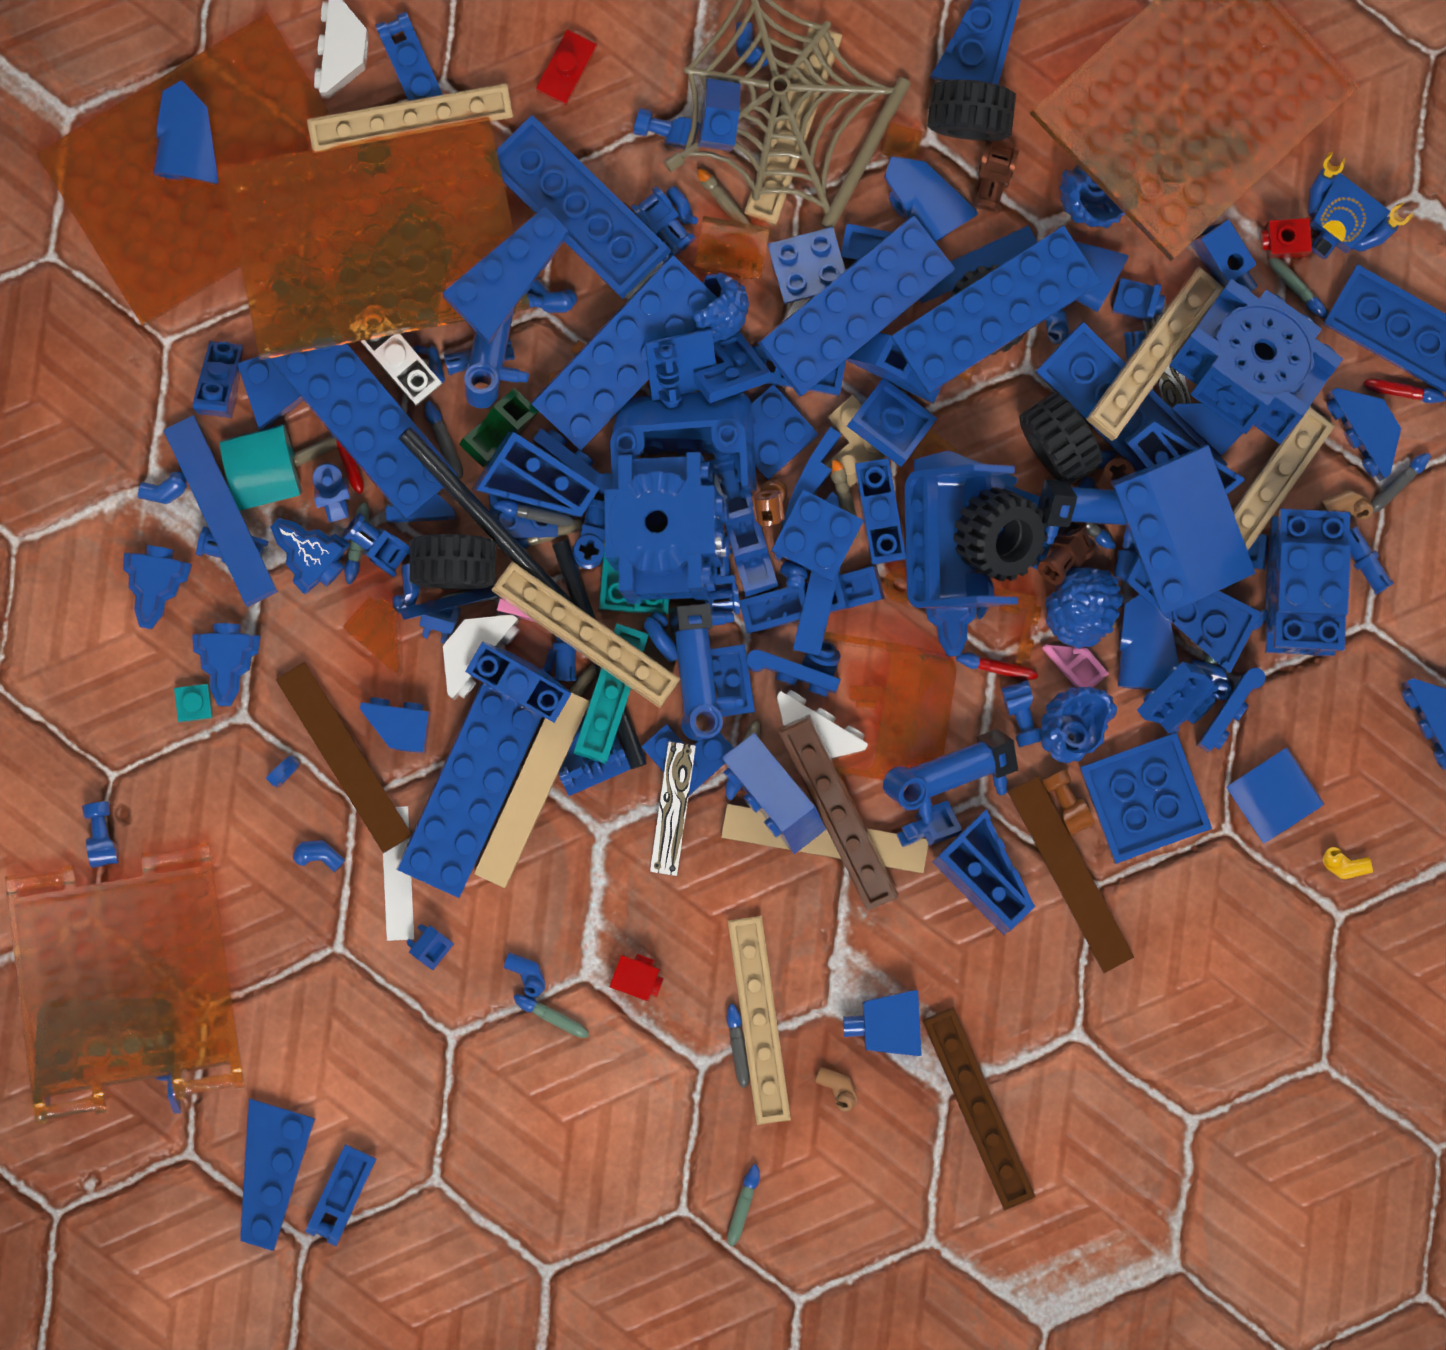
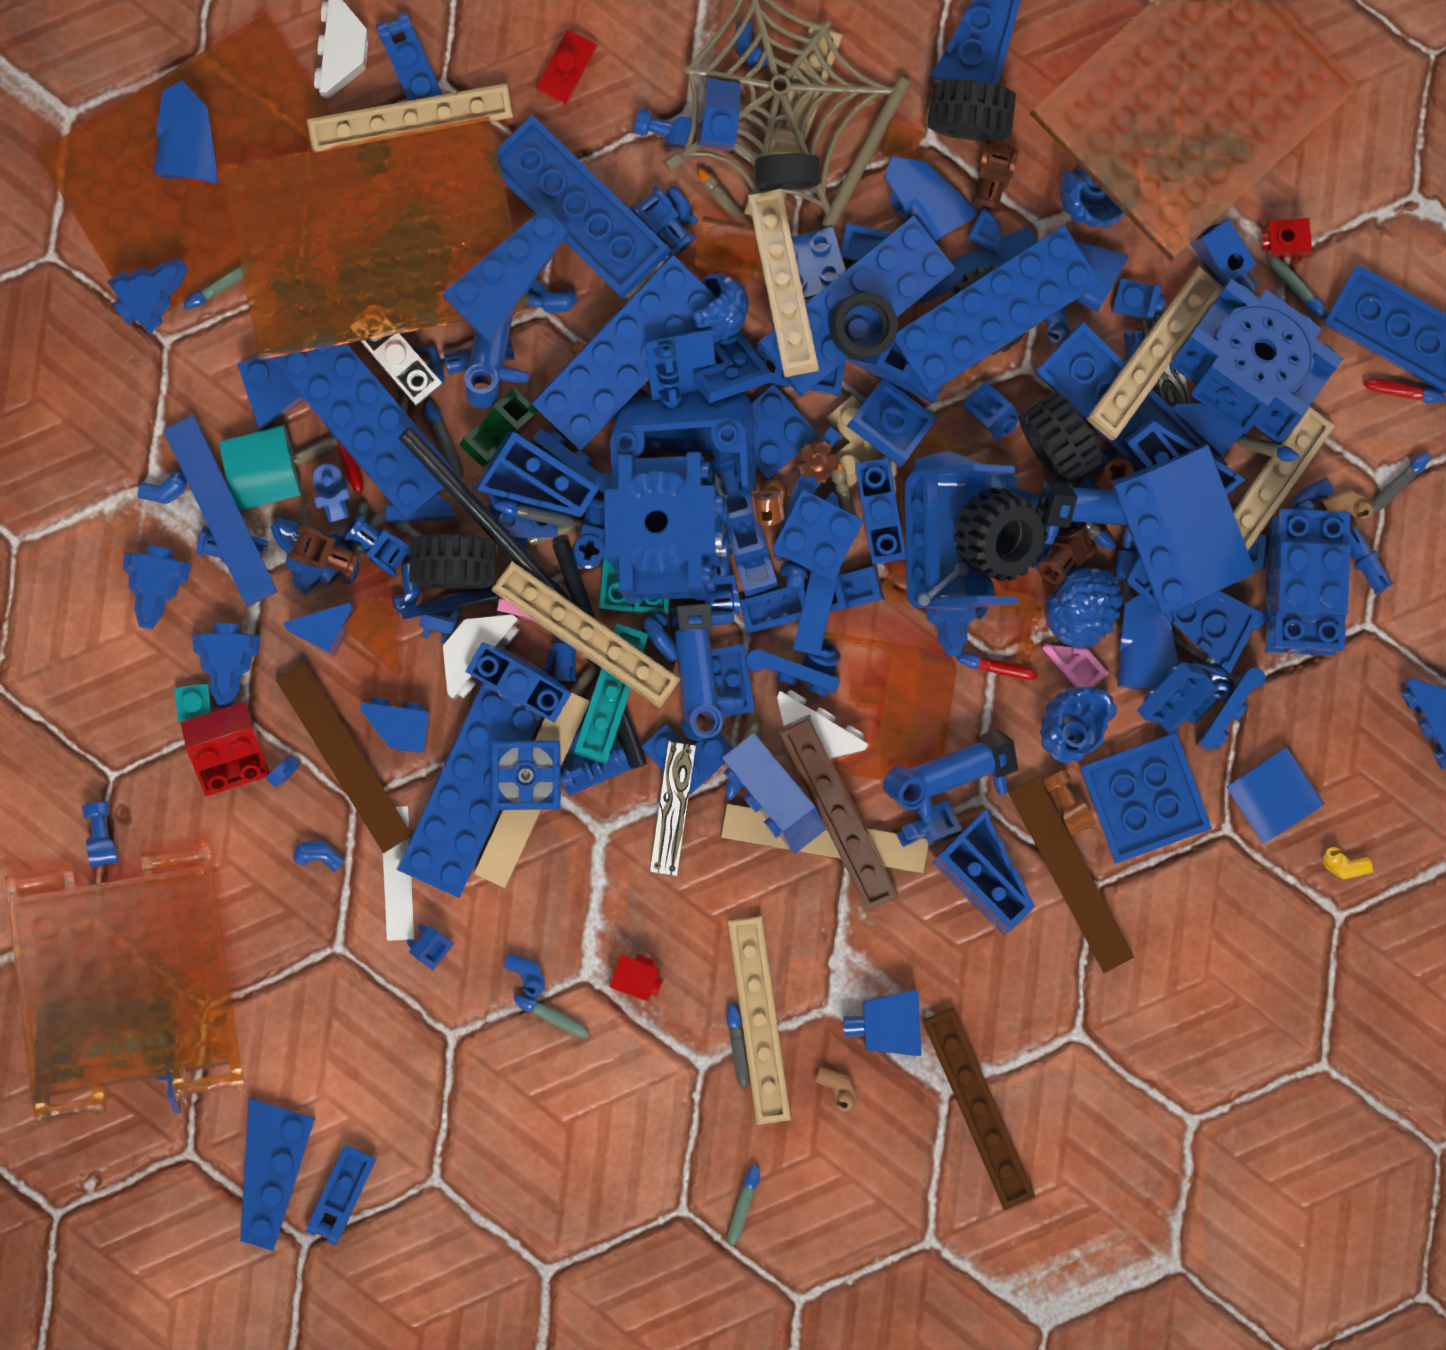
(147, 293): none -> blue rock
(200, 297): none -> sand green piece
(219, 380): blue slope -> none
(225, 749): none -> red slope
(321, 551): none -> copper connector
(323, 628): none -> blue slope
(526, 775): none -> blue piece
(783, 283): none -> tan tile
(787, 171): none -> black tyre
(818, 462): none -> copper plant
(889, 325): none -> black tyre
(960, 570): none -> sand blue hinge
(986, 232): none -> blue tile
(992, 411): none -> blue bracket
(1017, 703): blue leg -> none
(1268, 448): none -> dark tan piece
(1312, 493): none -> blue arm
(1347, 214): blue torso -> none
(1368, 427): blue slope -> none

